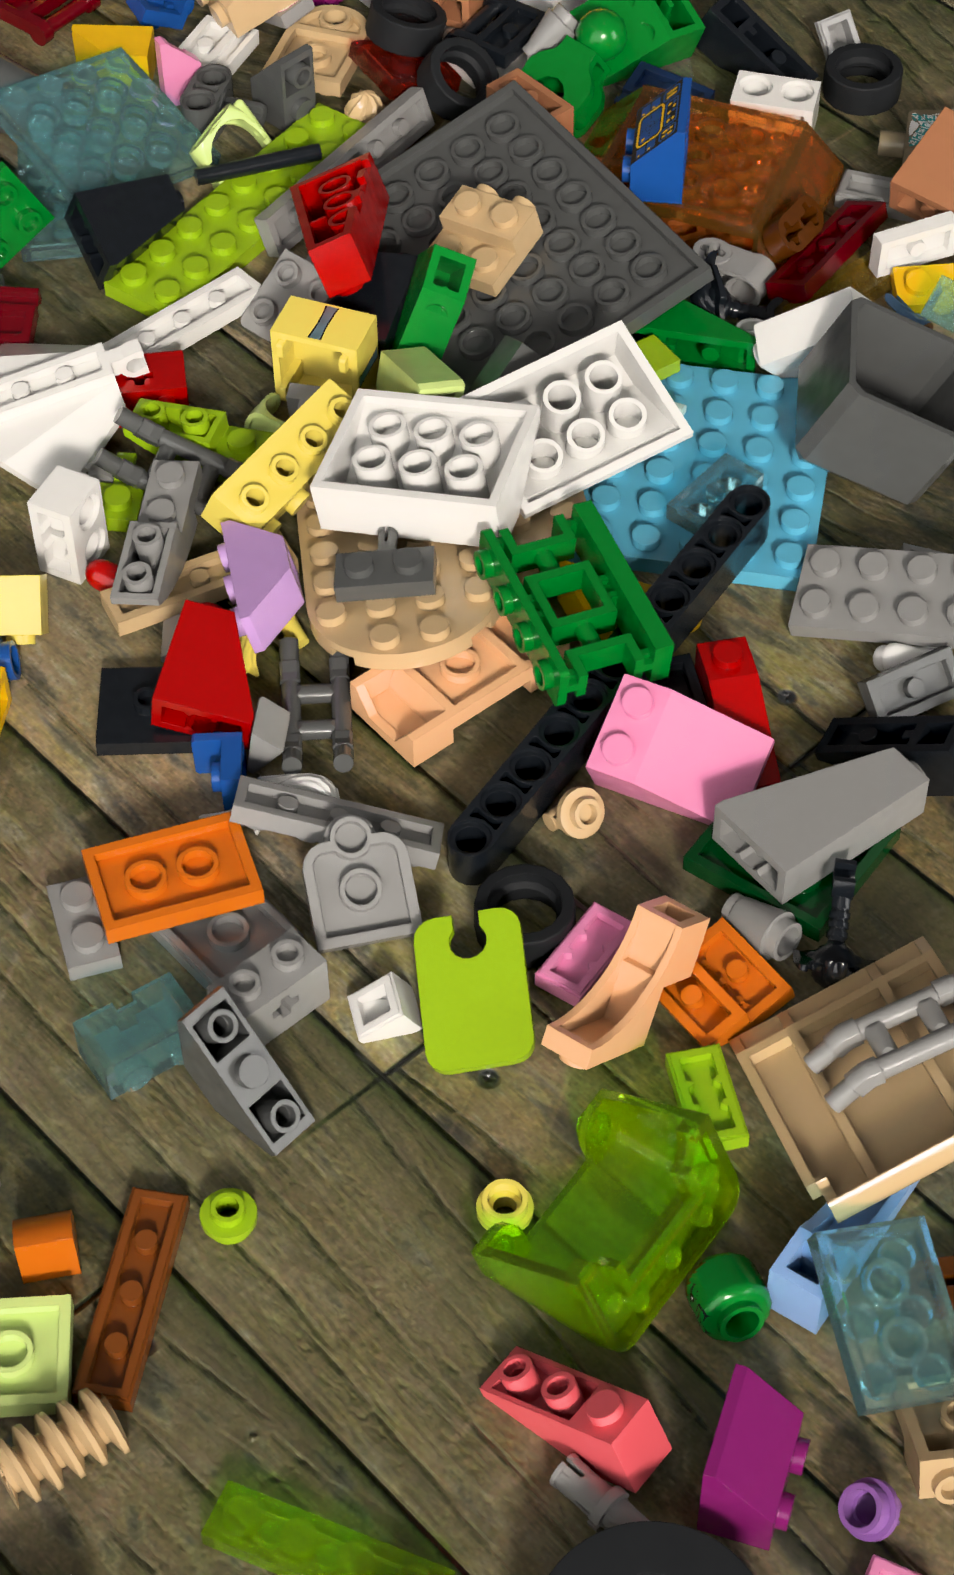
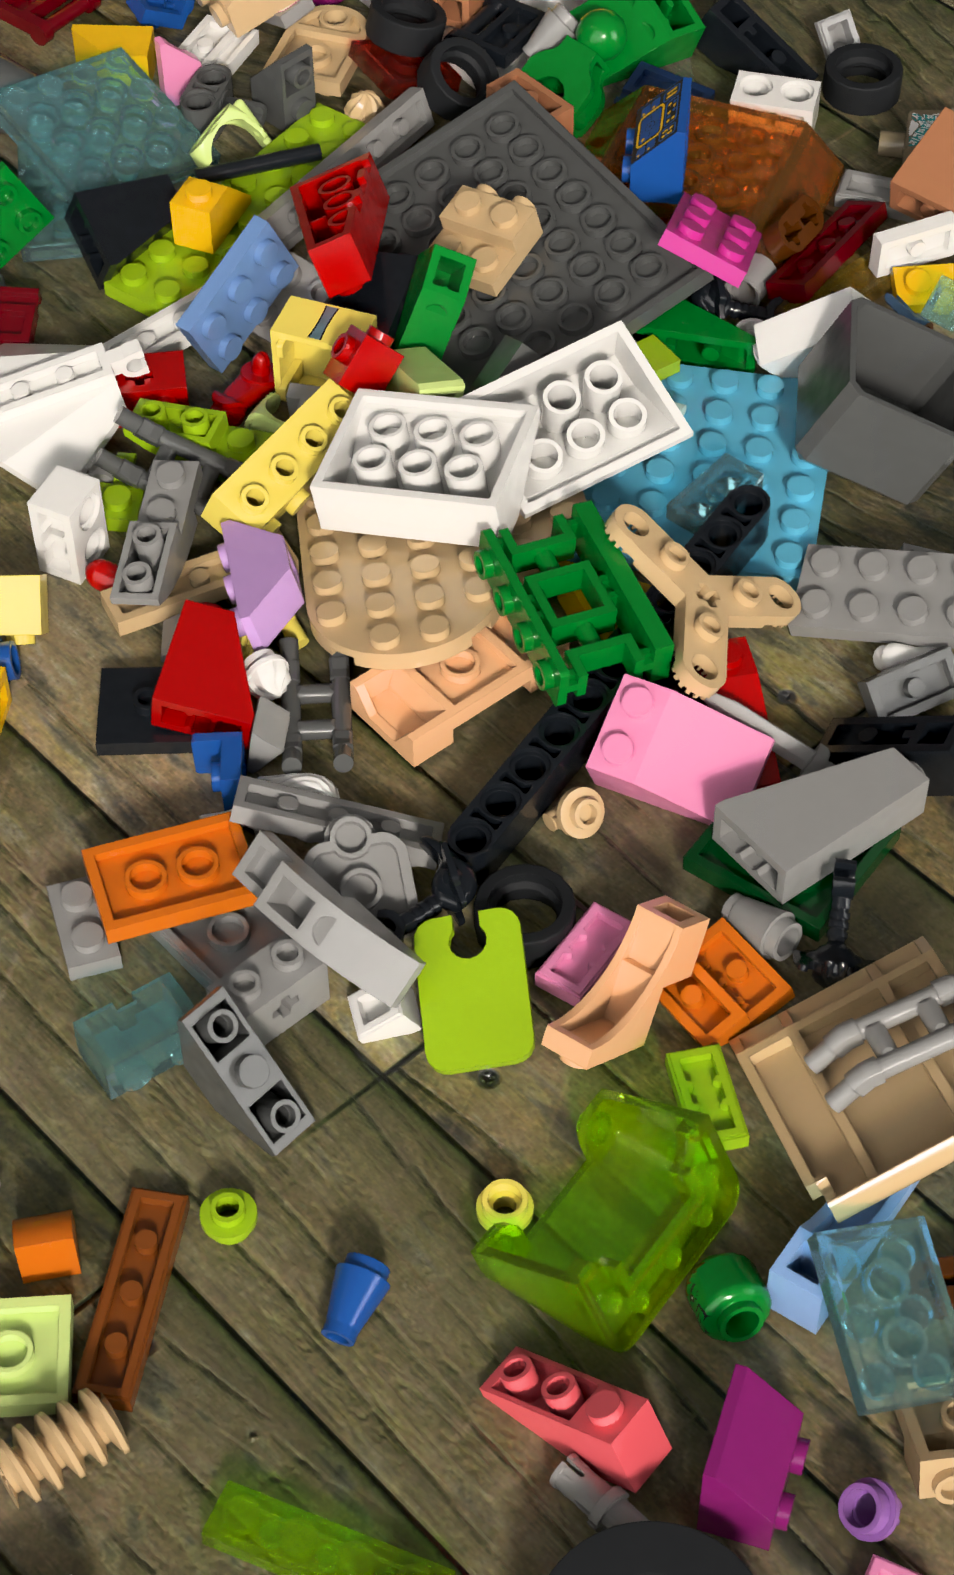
(205, 213): none -> yellow slope
(238, 294): none -> medium blue plate
(249, 387): none -> red piece
(267, 674): none -> white plate
(325, 923): none -> light grey slope
(355, 1294): none -> blue cone
(363, 359): none -> red brick
(385, 571): dark grey plate -> none
(451, 890): none -> black piece
(702, 602): none -> tan piece
(711, 238): none -> dark pink plate
(785, 744): none -> light grey sword

